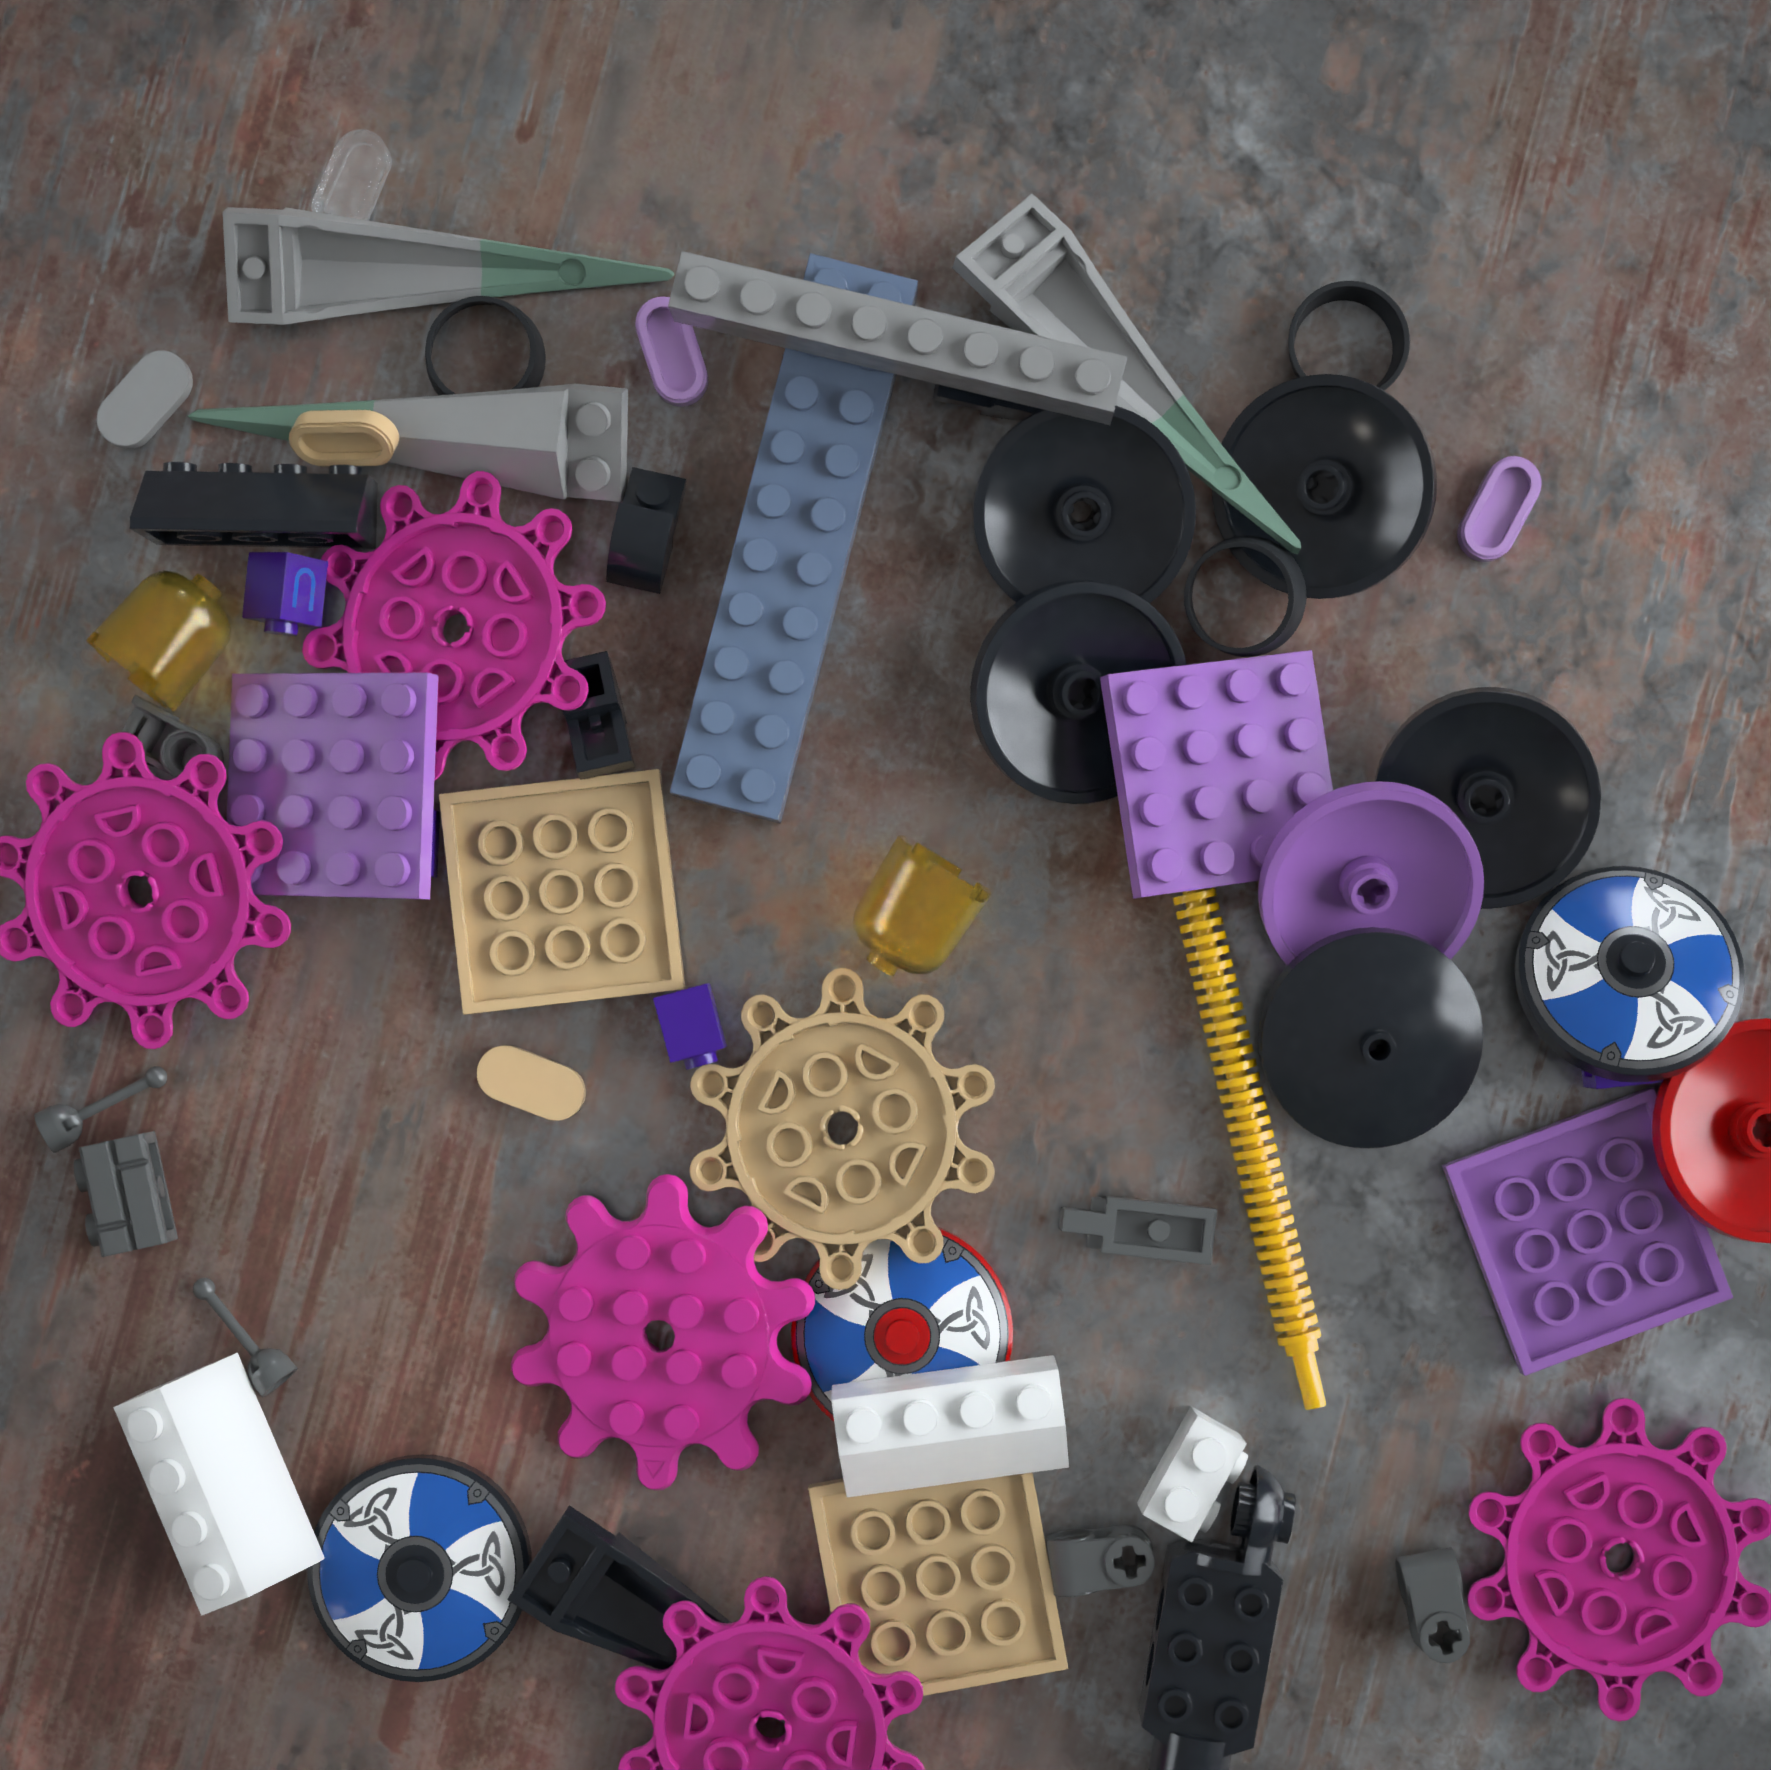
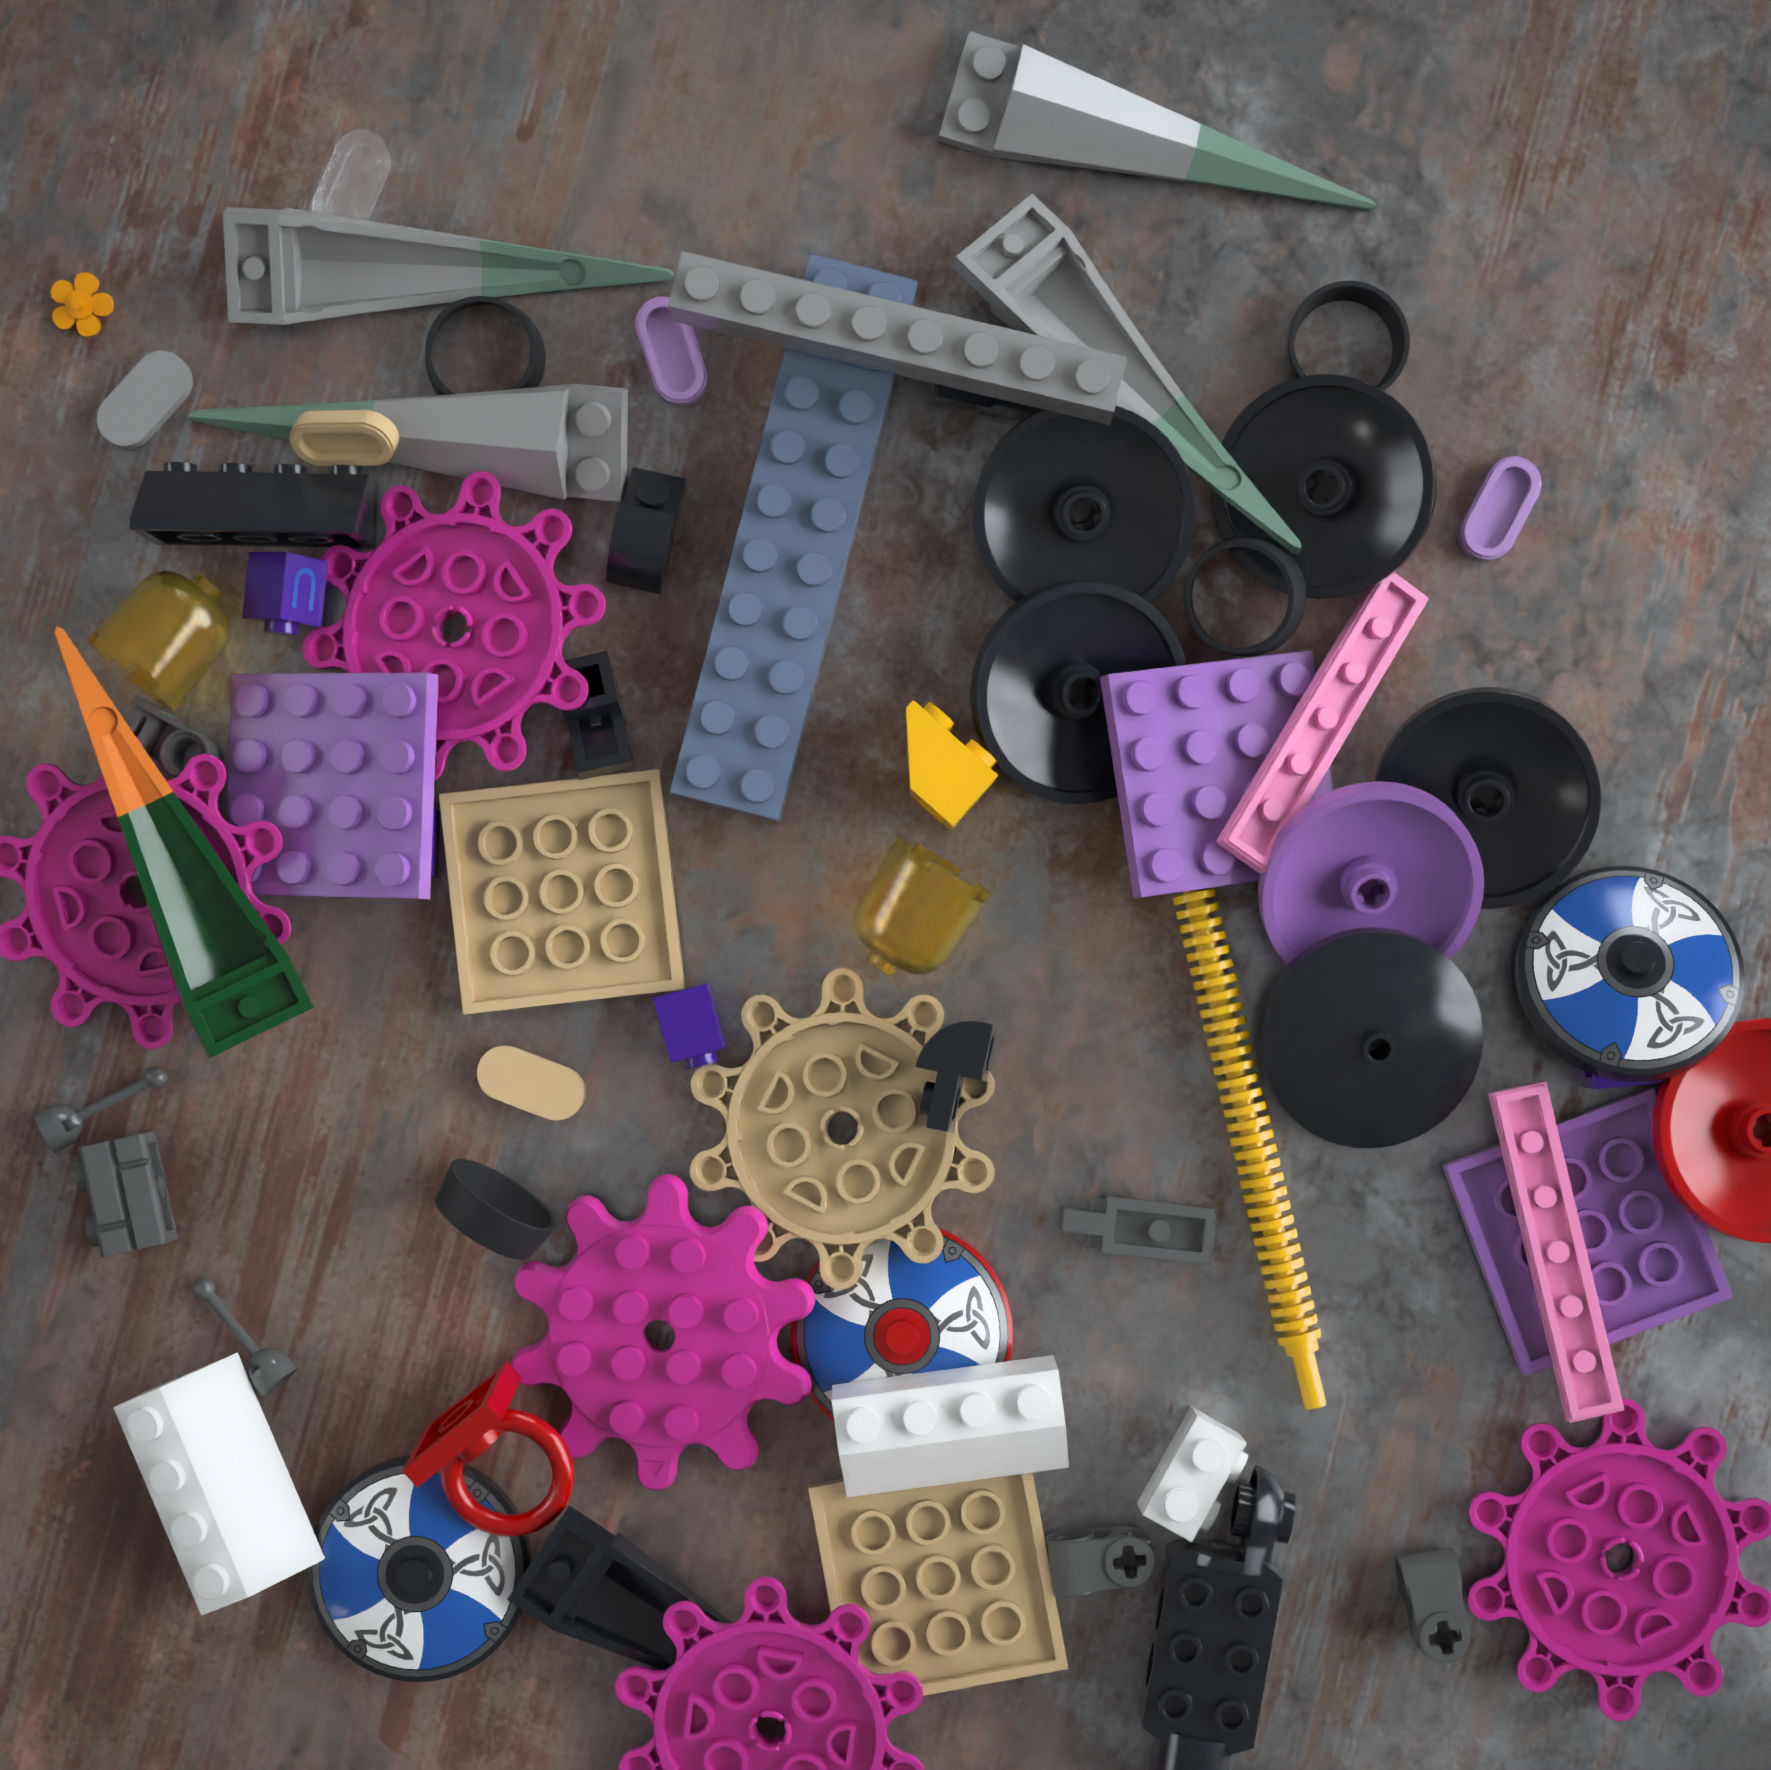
(80, 304): none -> light orange plant
(215, 943): none -> dark green plate
(468, 1431): none -> red tile
(494, 1210): none -> black tyre
(941, 769): none -> yellow slope
(955, 1054): none -> black brick
(1044, 111): none -> light grey plate
(1322, 719): none -> bright pink tile
(1556, 1251): none -> bright pink tile

